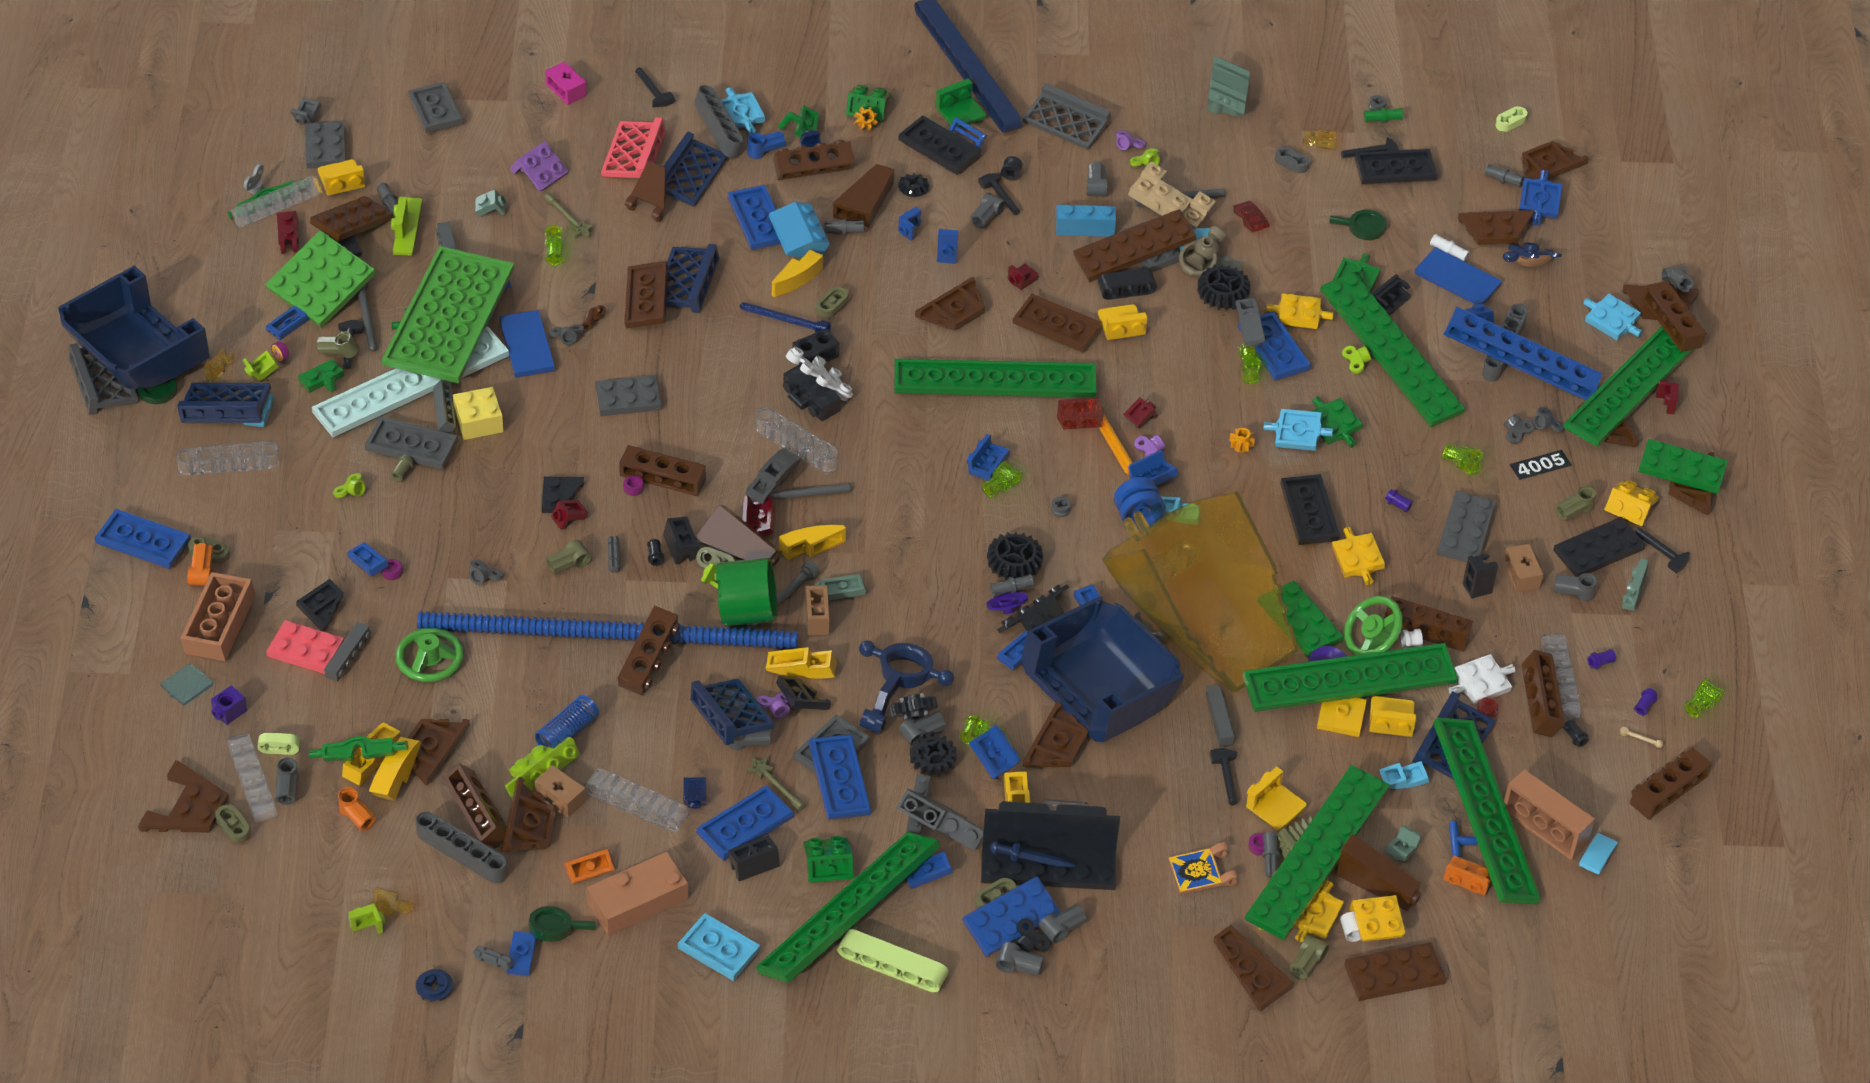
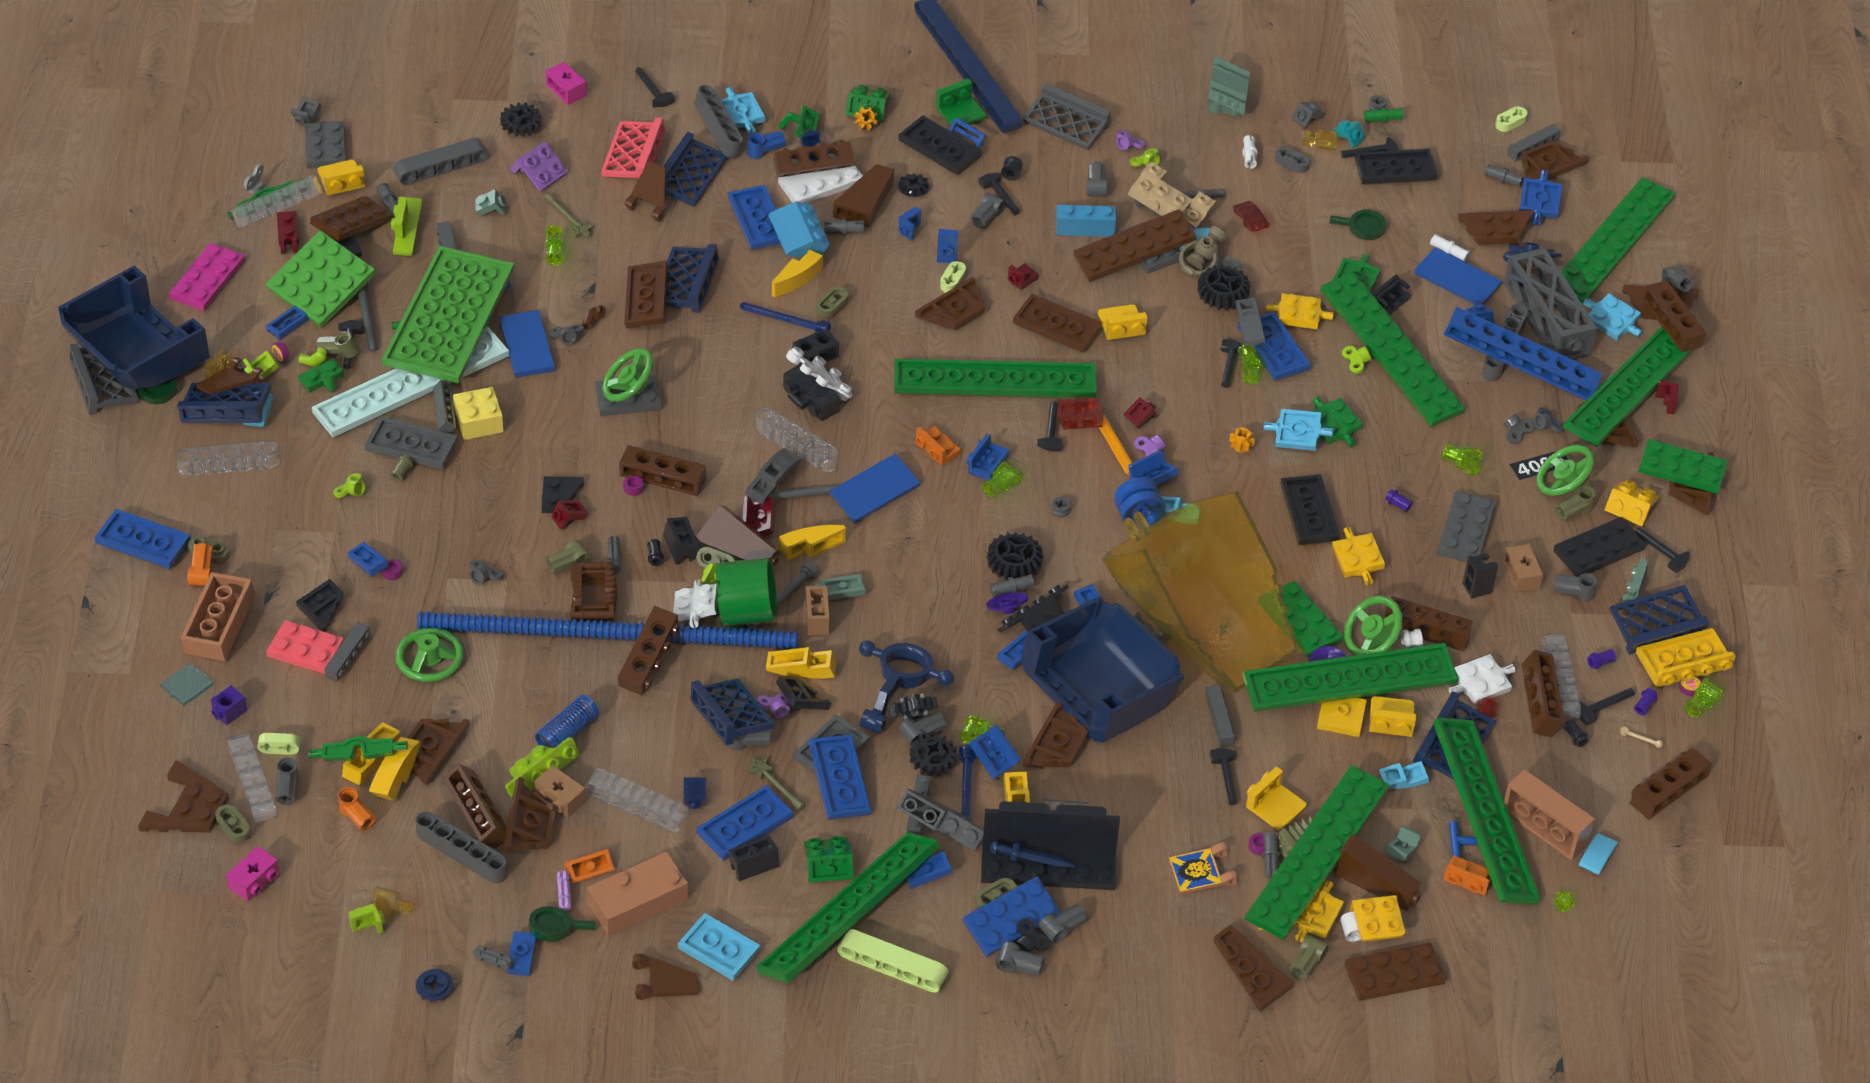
(206, 277): none -> dark pink plate
(230, 378): none -> reddish brown flag
(252, 874): none -> dark pink brick
(315, 359): none -> lime arm
(435, 107): dark grey plate -> none
(440, 161): none -> dark grey beam
(520, 119): none -> black gear
(564, 890): none -> lavender axle
(593, 591): none -> reddish brown piece
(631, 378): none -> bright green piece
(665, 979): none -> reddish brown flag
(696, 602): none -> white plate
(820, 184): none -> white wing
(874, 488): none -> blue tile
(937, 445): none -> orange bracket
(949, 275): none -> yellowish green beam
(967, 757): none -> clear blue piece
(1051, 443): none -> black piece
(1127, 284): black beam -> none
(1230, 347): none -> black piece
(1249, 152): none -> white pin
(1307, 111): none -> dark grey bracket
(1350, 130): none -> teal bracket
(1548, 134): none -> dark grey piece
(1560, 903): none -> clear neon green plate
(1563, 328): none -> dark grey piece
(1568, 474): none -> bright green piece
(1588, 712): none -> black piece
(1615, 237): none -> green plate
(1667, 631): none -> dark blue fence
(1685, 657): none -> yellow bracket
(1688, 687): none -> tile

